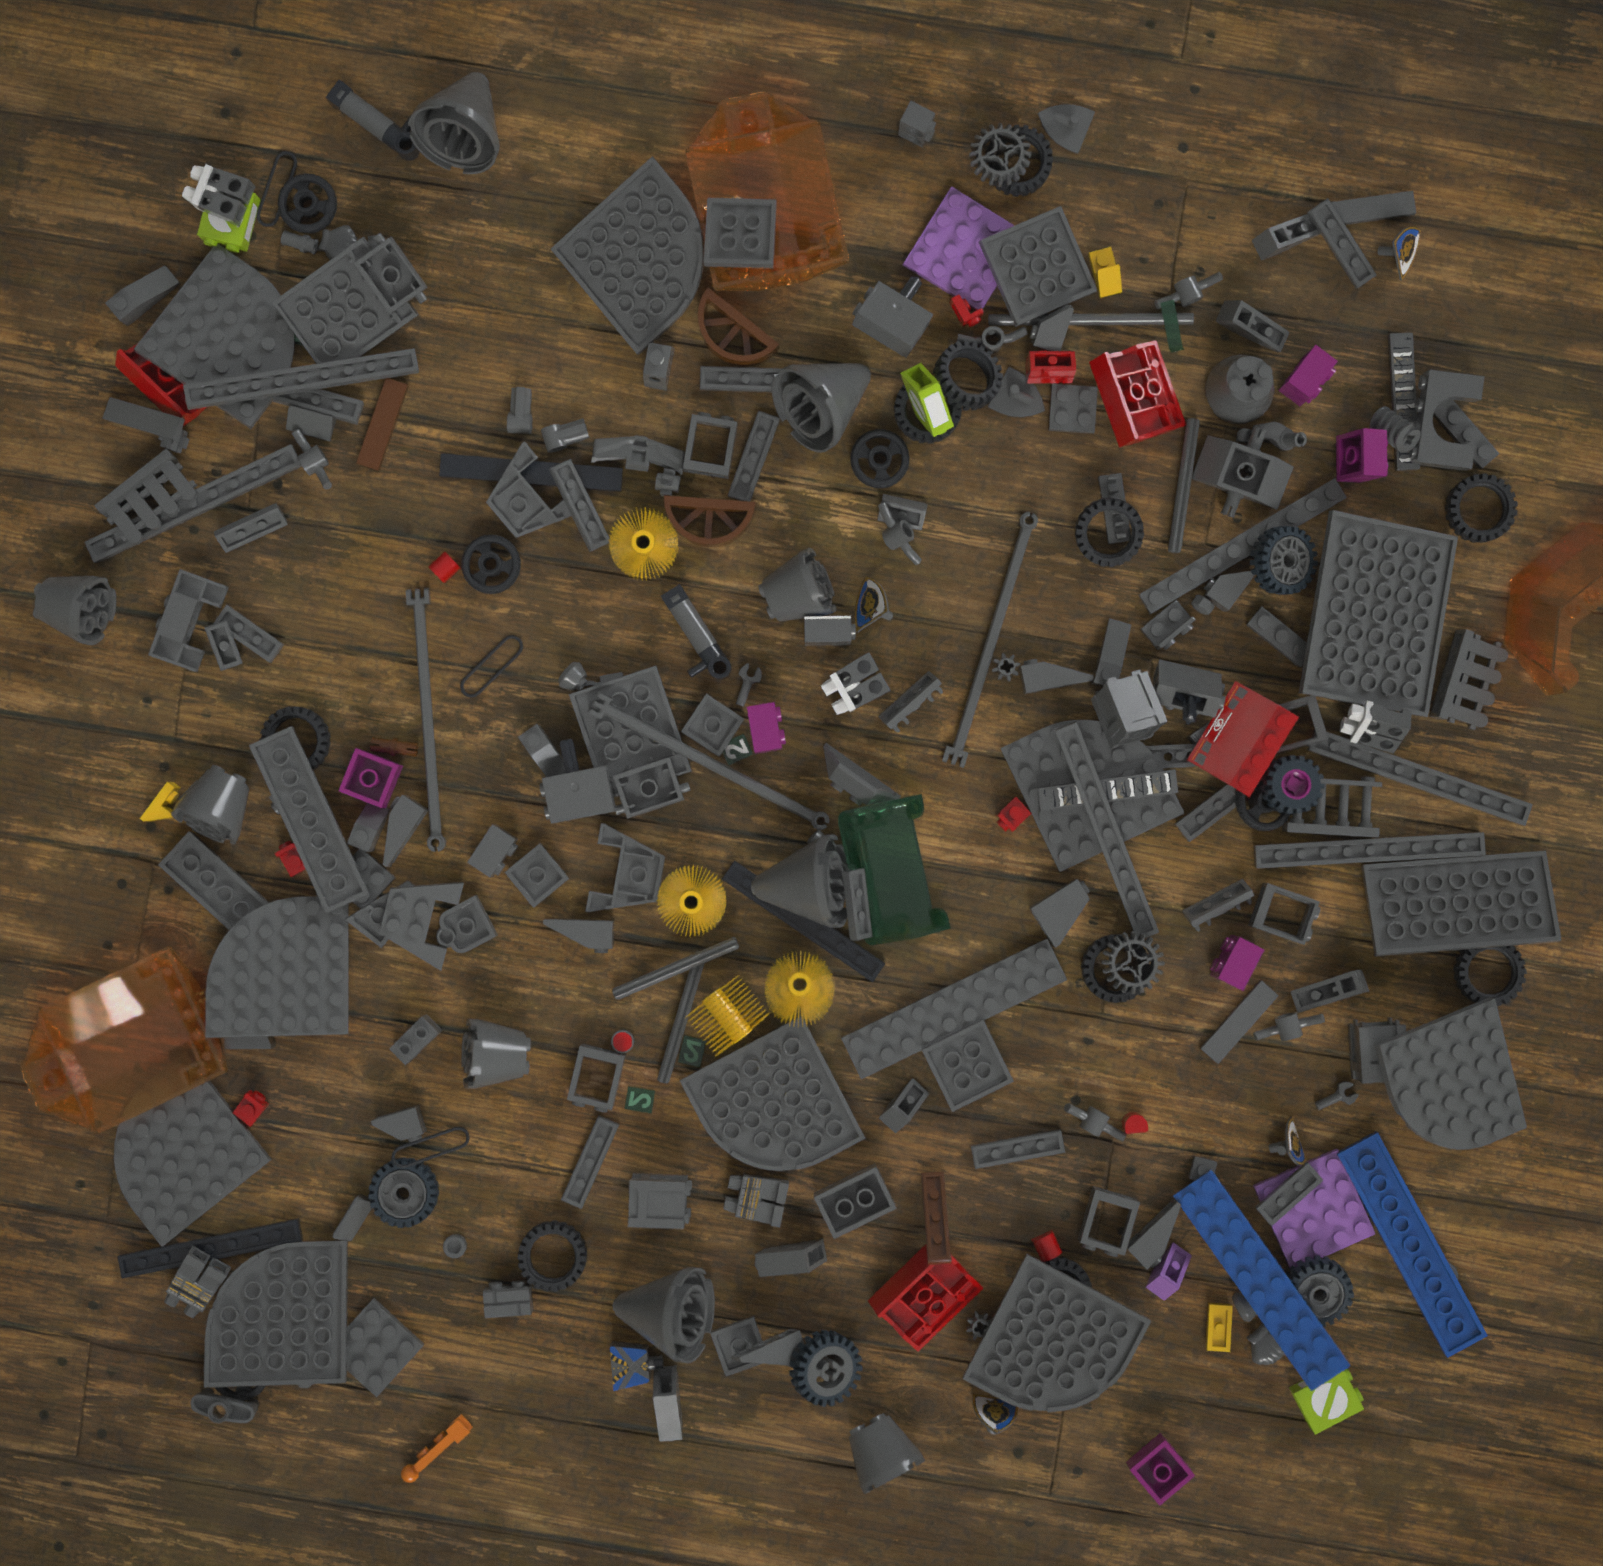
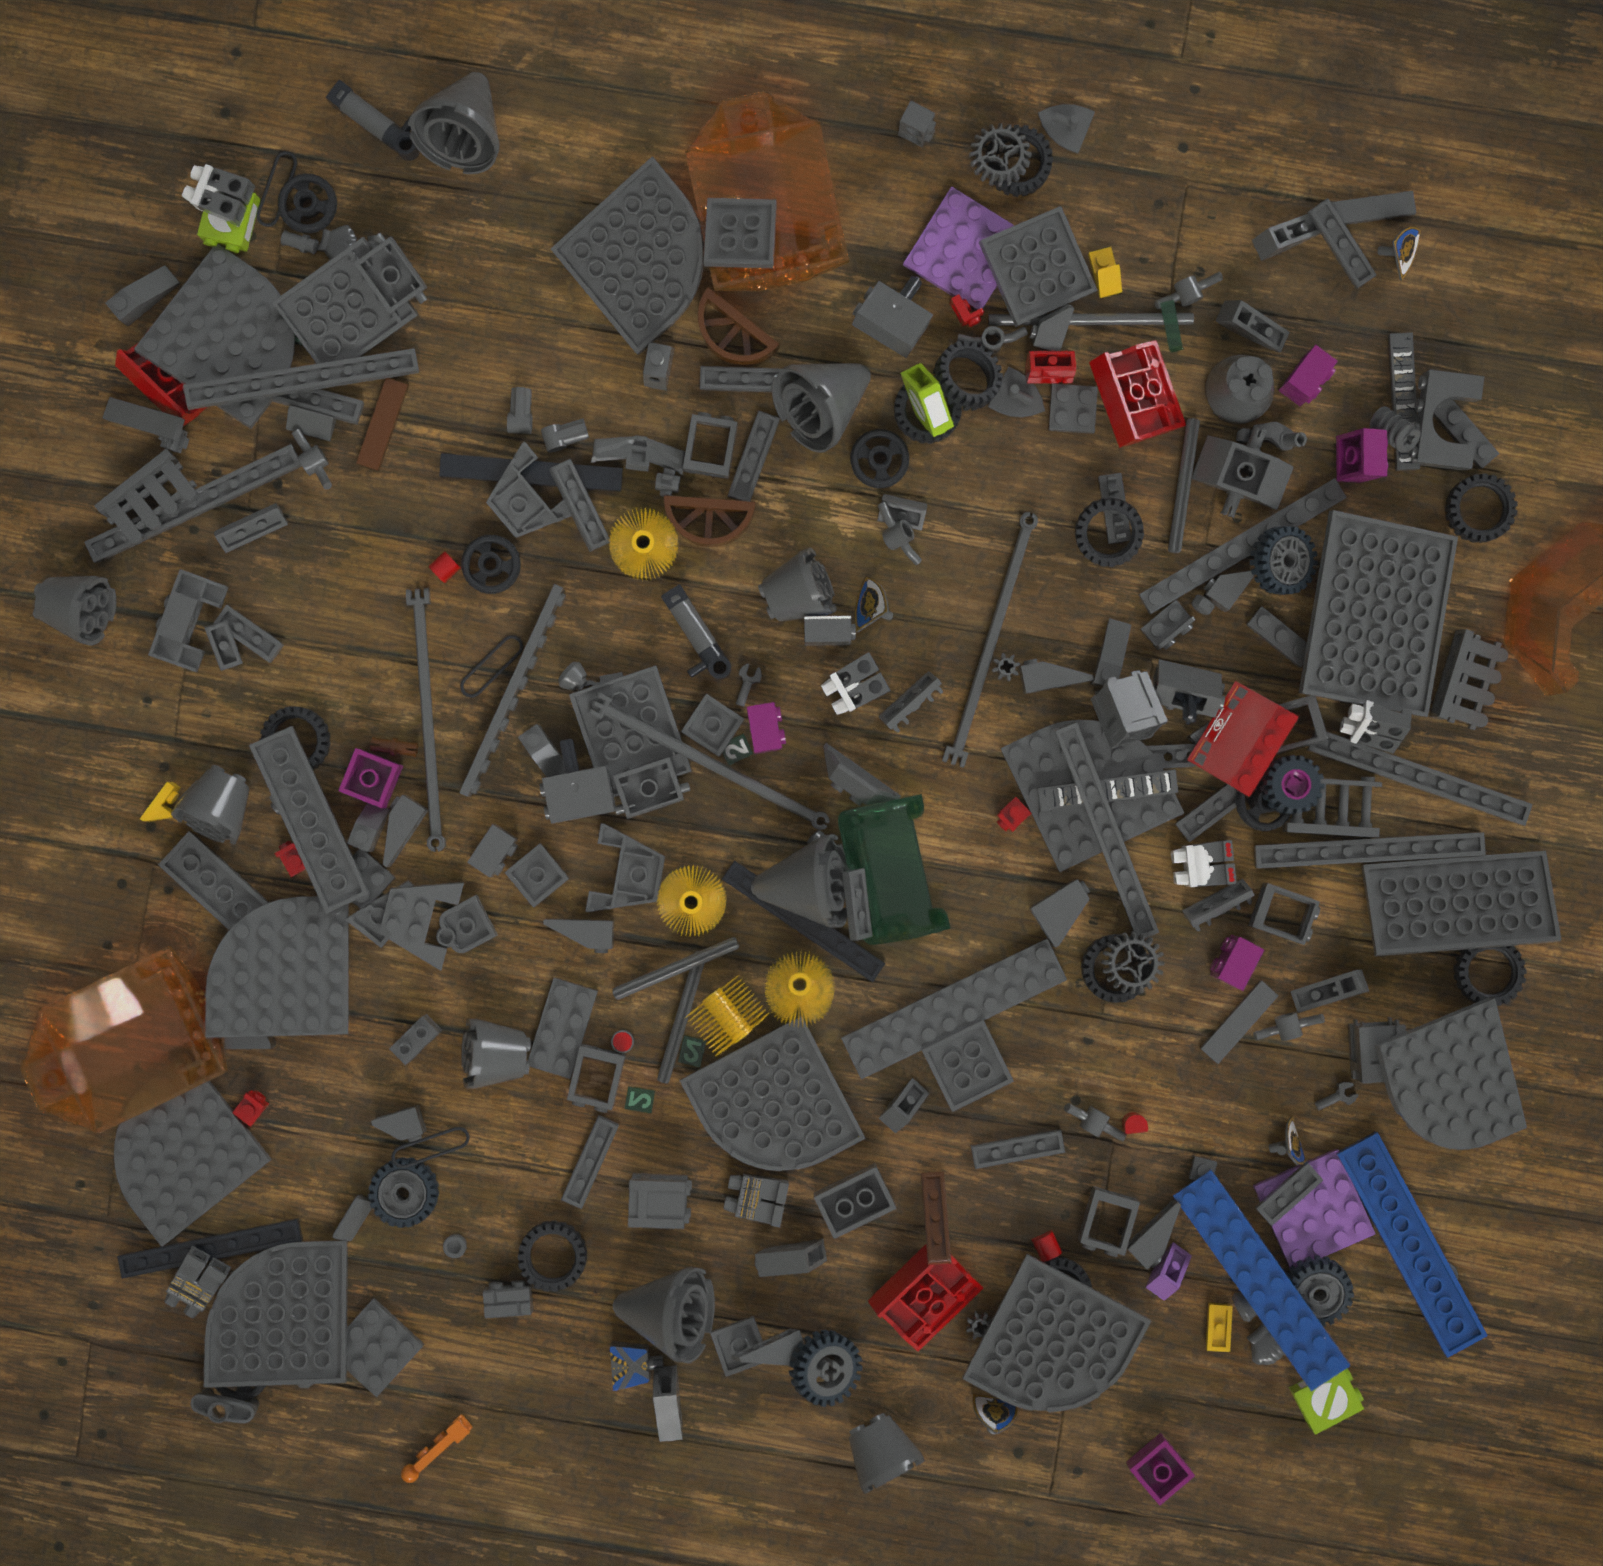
(517, 682): none -> dark grey plate
(562, 1027): none -> dark grey plate
(1197, 864): none -> hips

